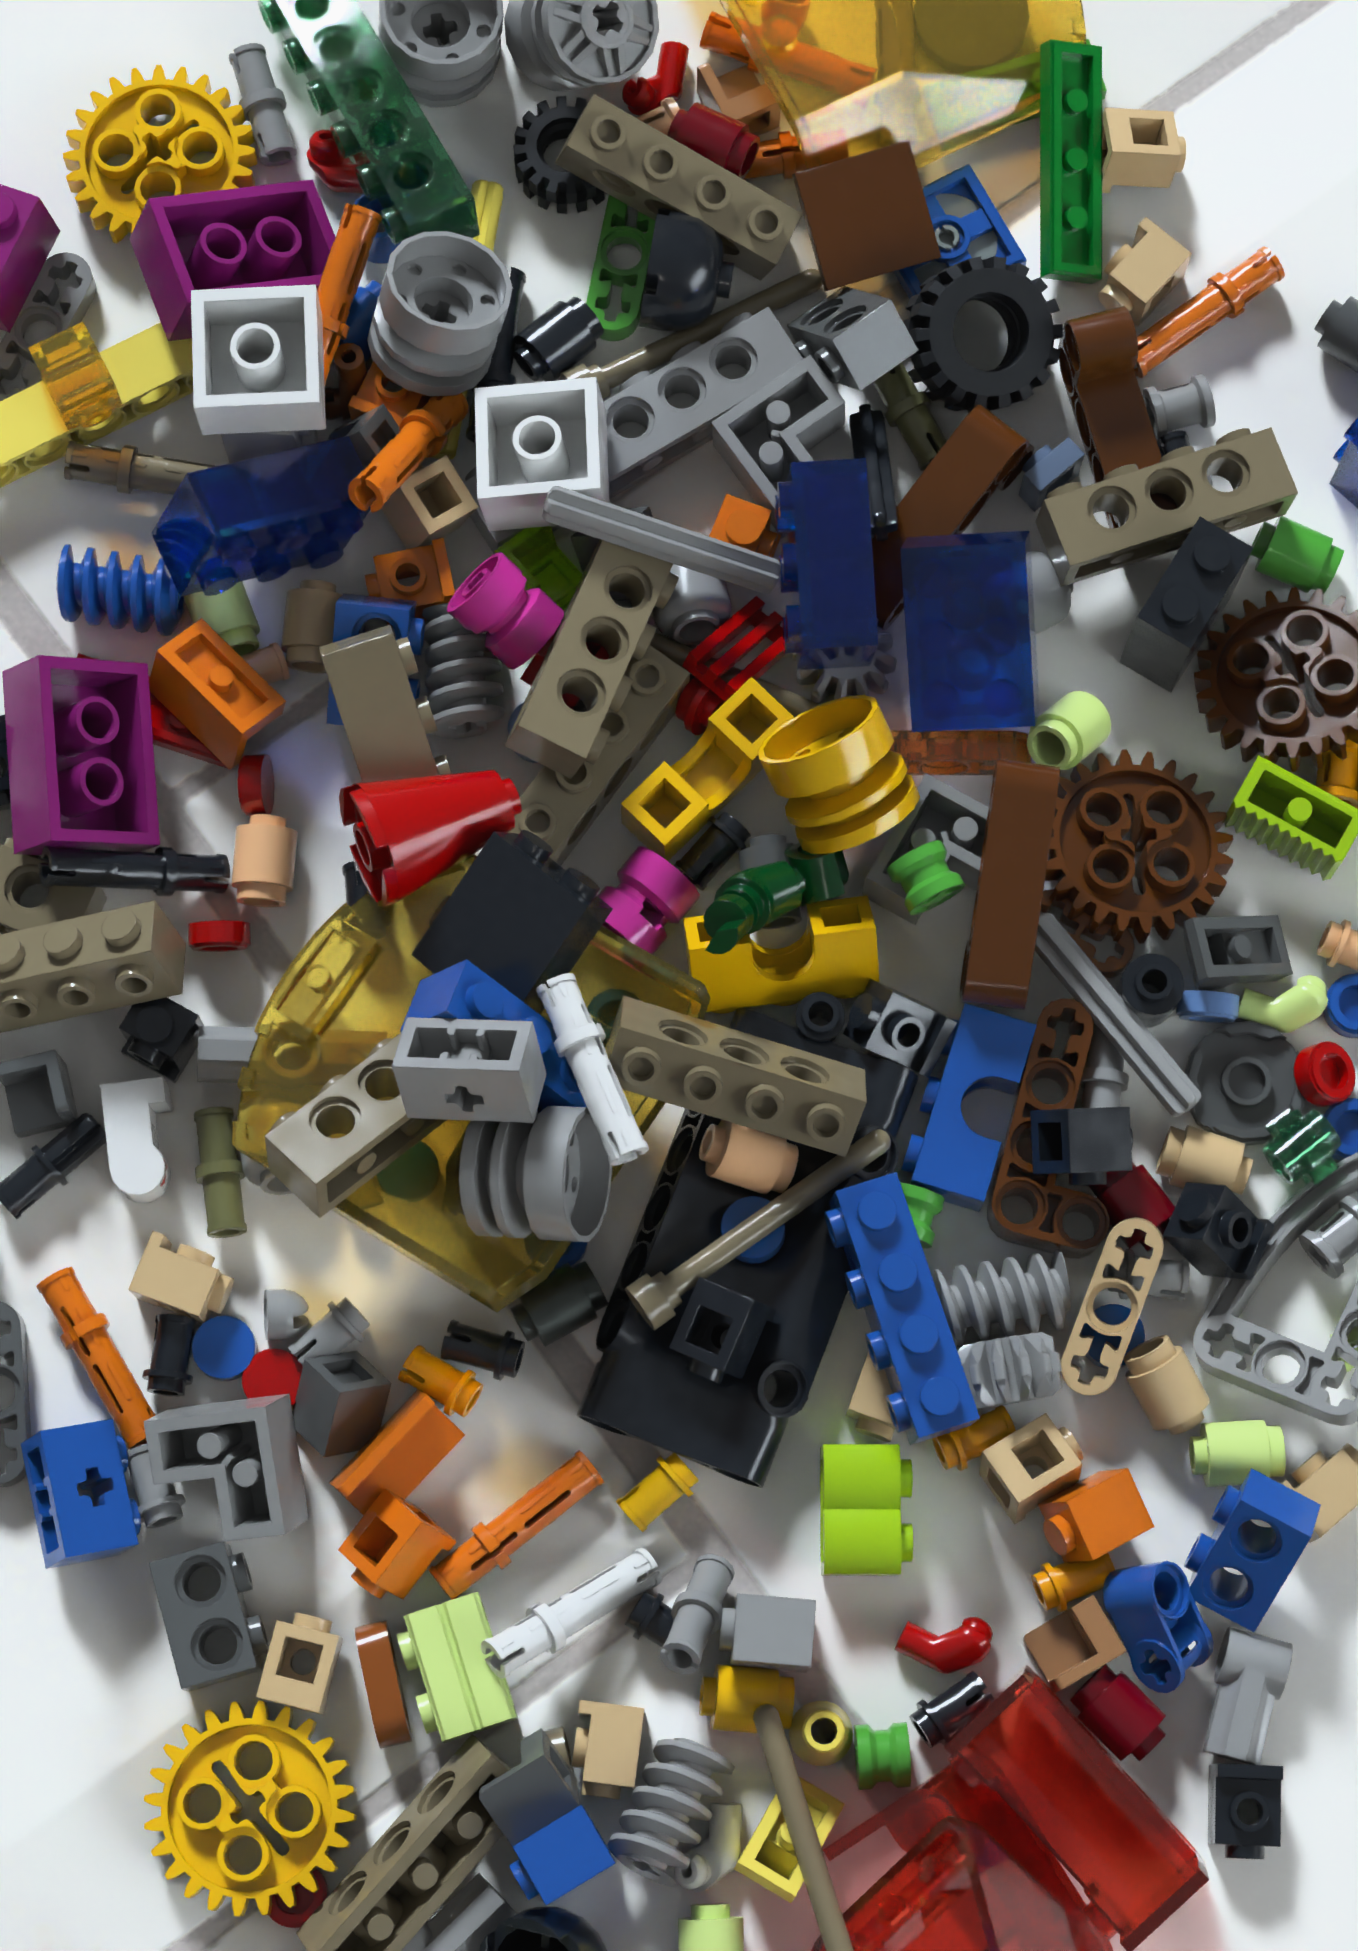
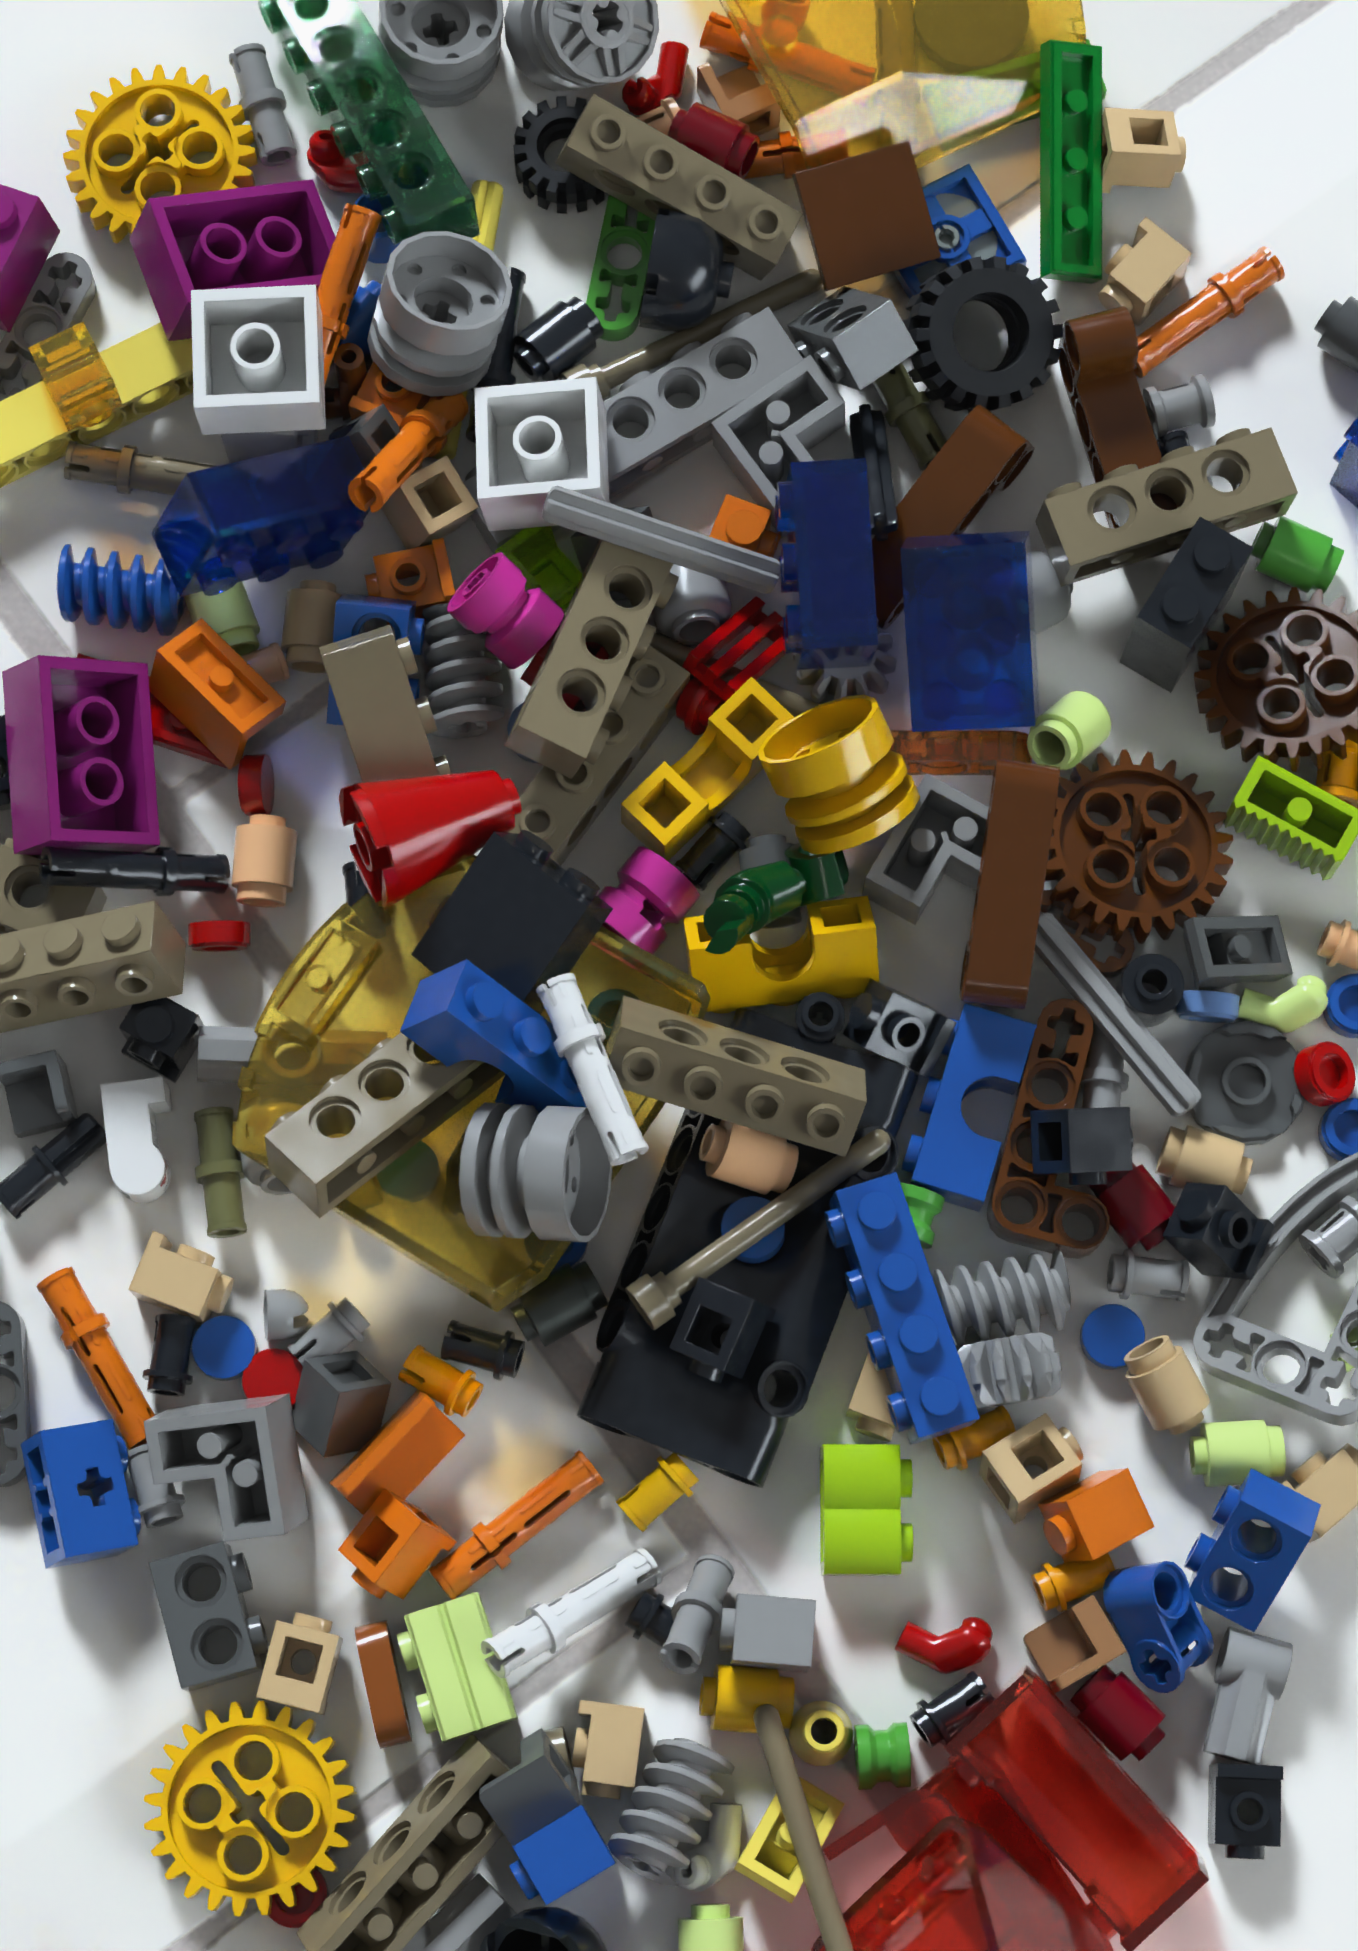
(469, 1069): light grey brick -> none
(925, 877): bright green wheel -> none
(1049, 470): sand blue plate -> none
(1111, 1356): tan beam -> none
(1301, 1146): clear green gear -> none

